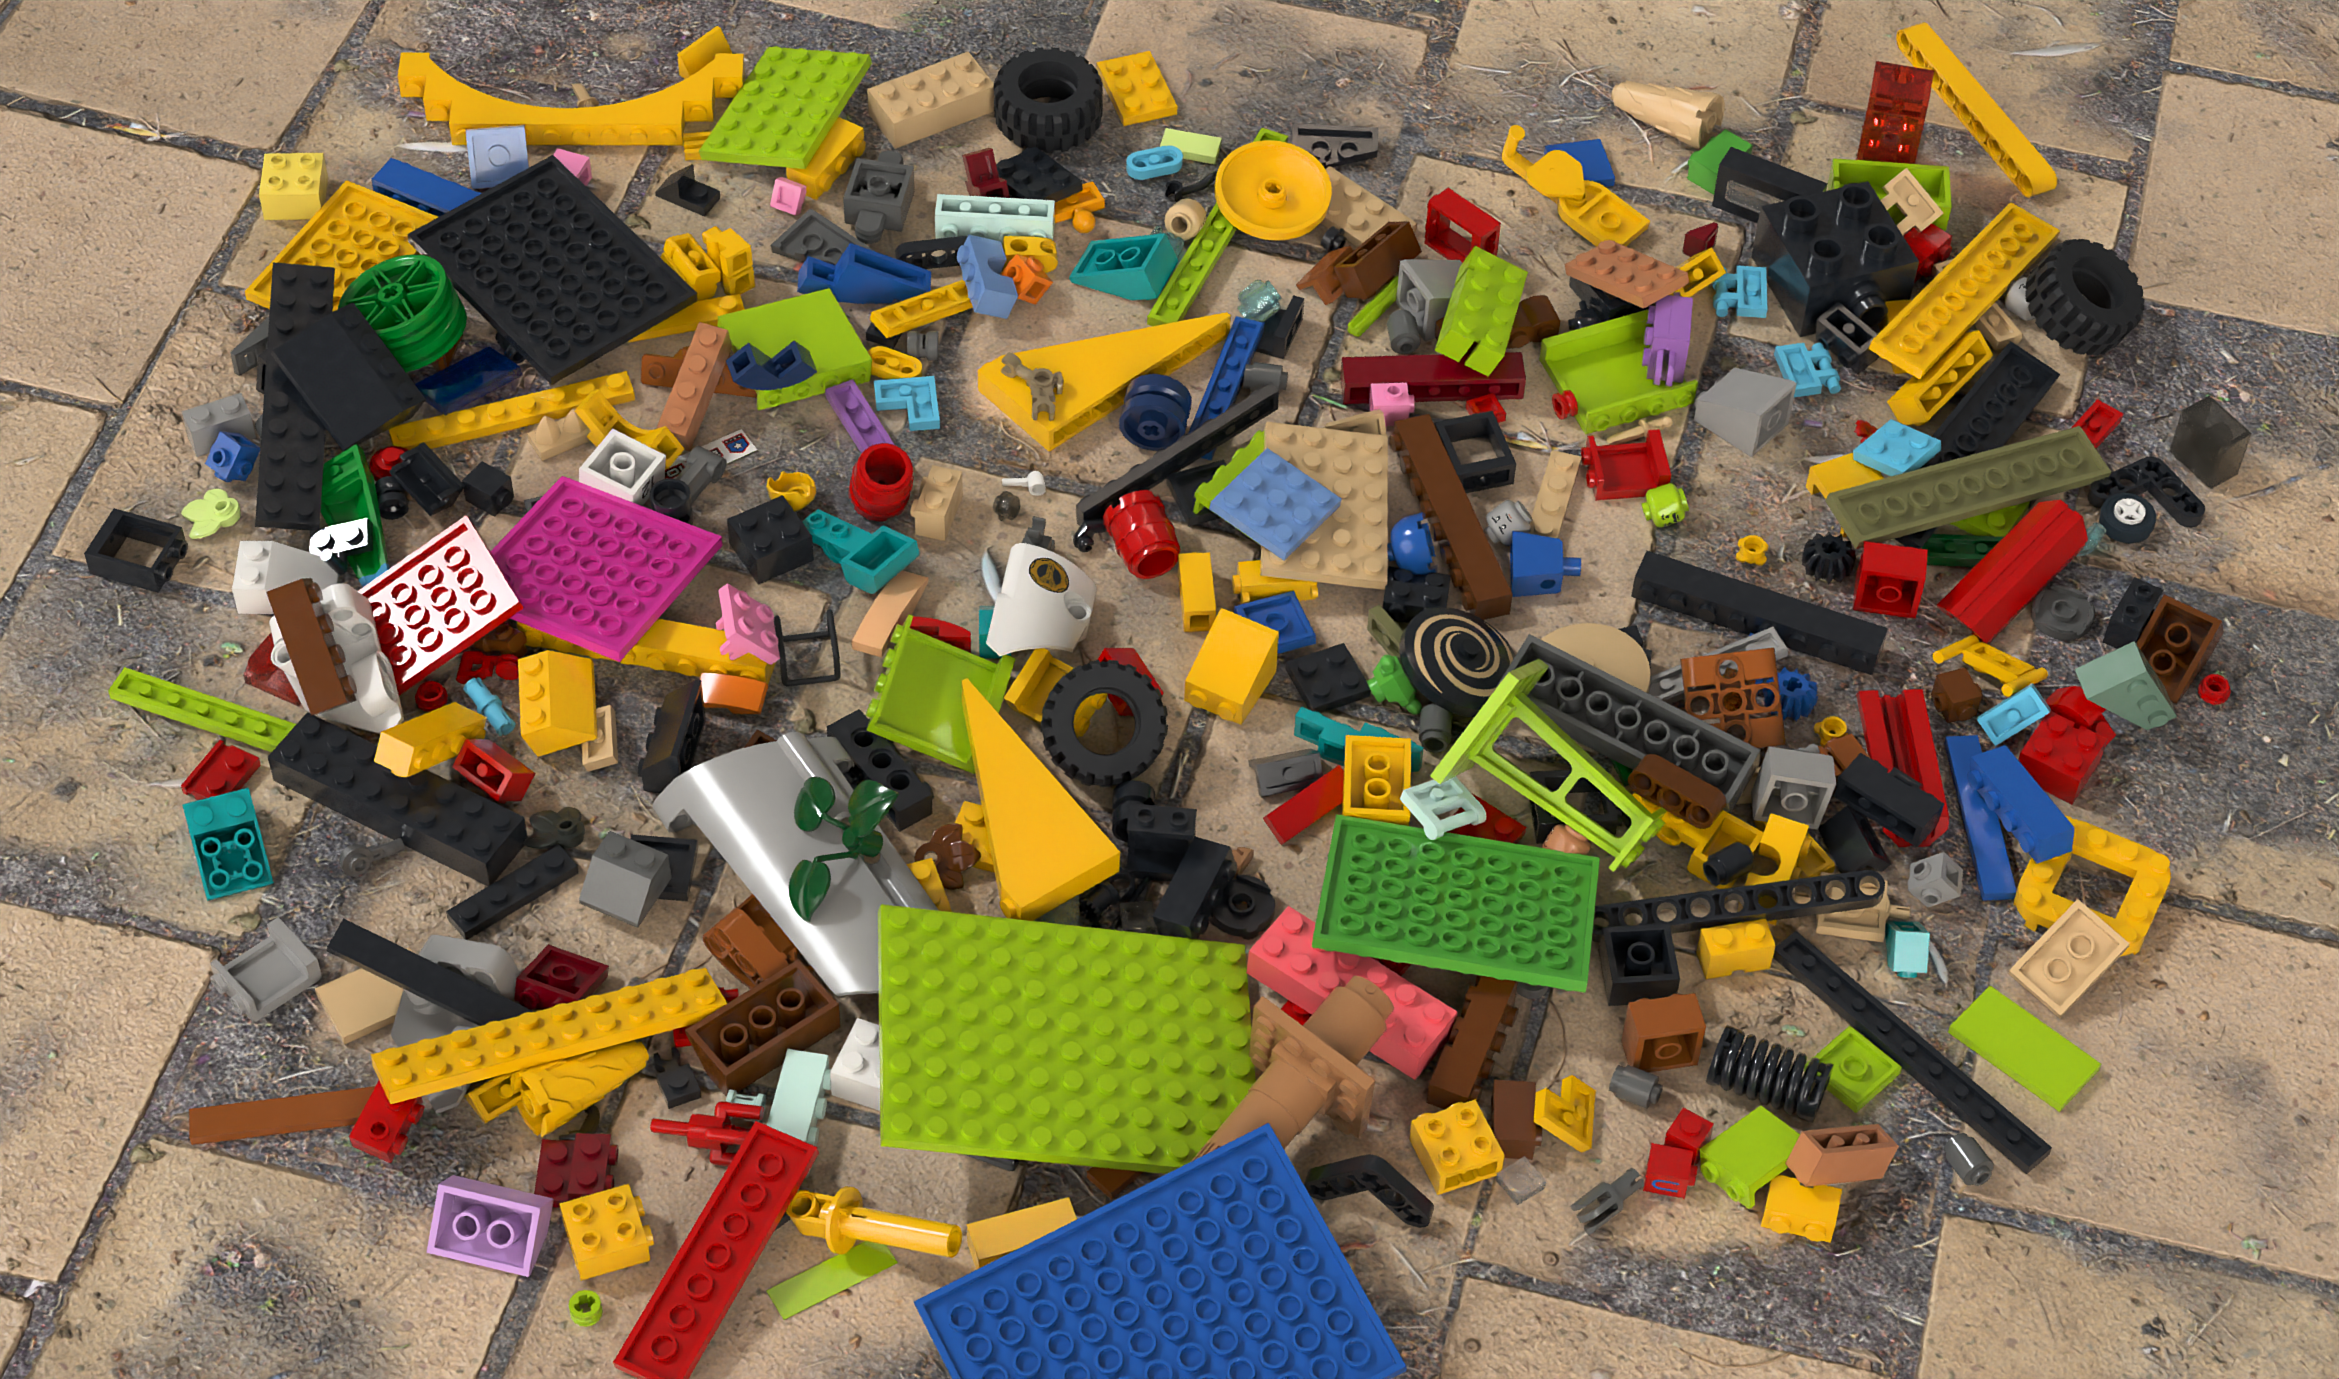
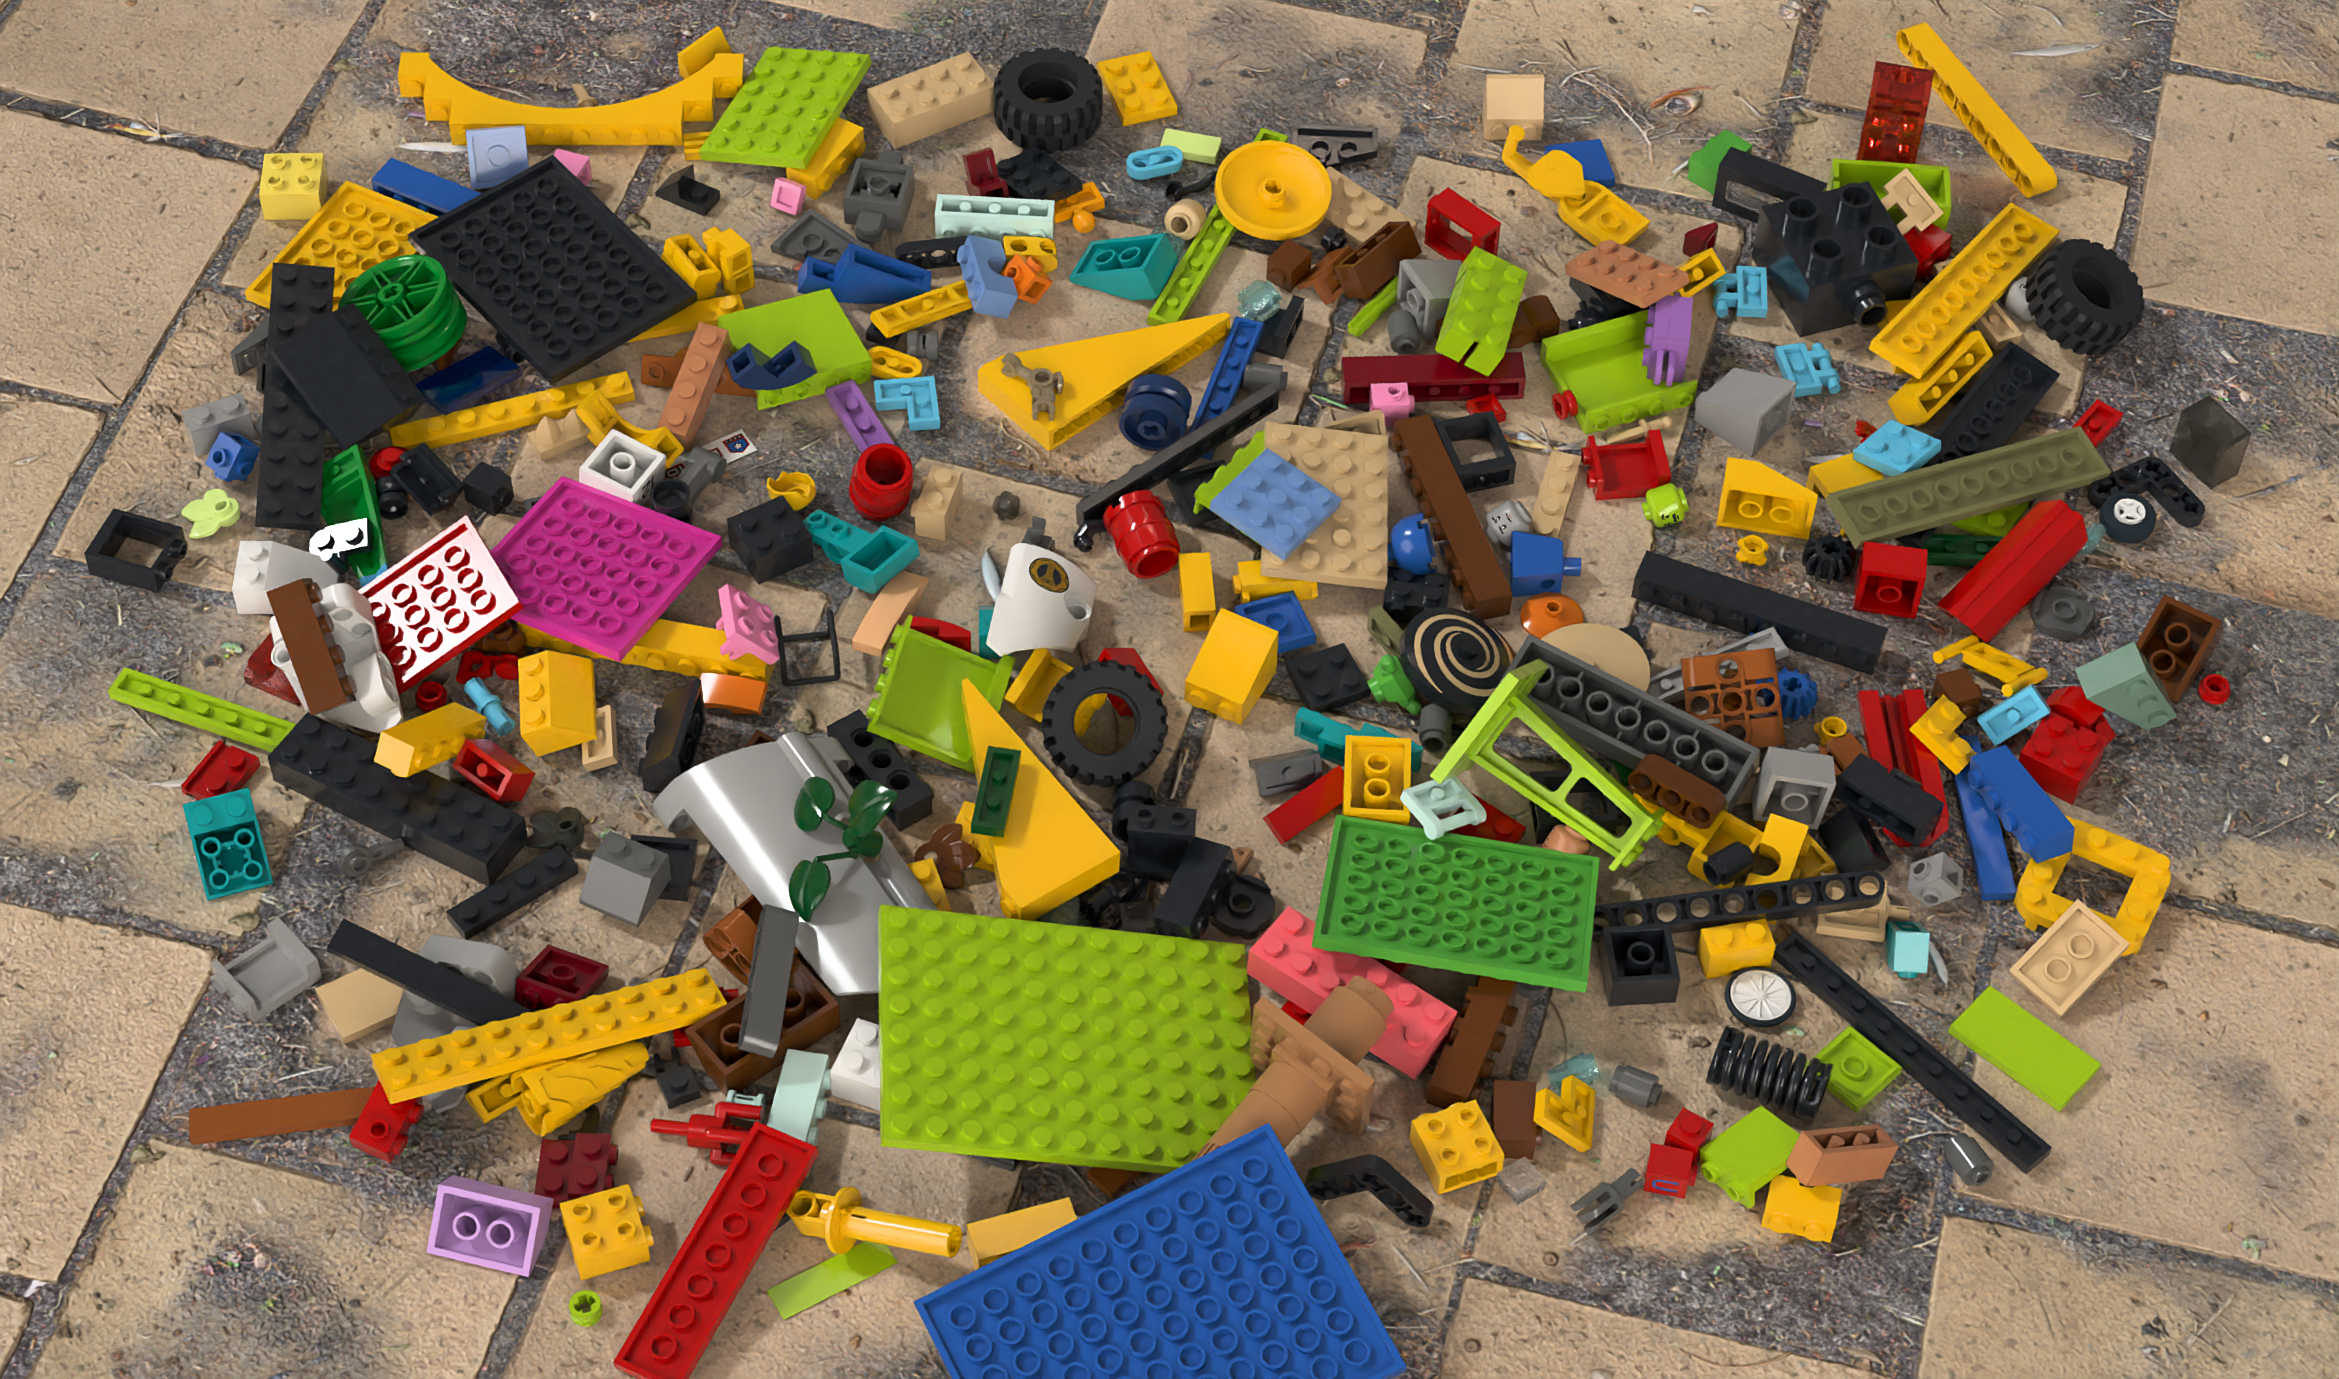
(768, 981): none -> dark grey beam
(996, 791): none -> dark green plate
(1033, 481): white hand -> none
(1288, 265): none -> reddish brown brick
(1513, 101): none -> tan slope
(1549, 612): none -> orange dish
(1581, 1066): none -> clear light blue cone
(1663, 1032): dark orange brick -> none
(1674, 111): tan cone -> none
(1760, 997): none -> white wheel
(1764, 501): none -> yellow slope
(1846, 337): black brick -> none
(1937, 733): none -> yellow plate
(2132, 613): black brick -> none

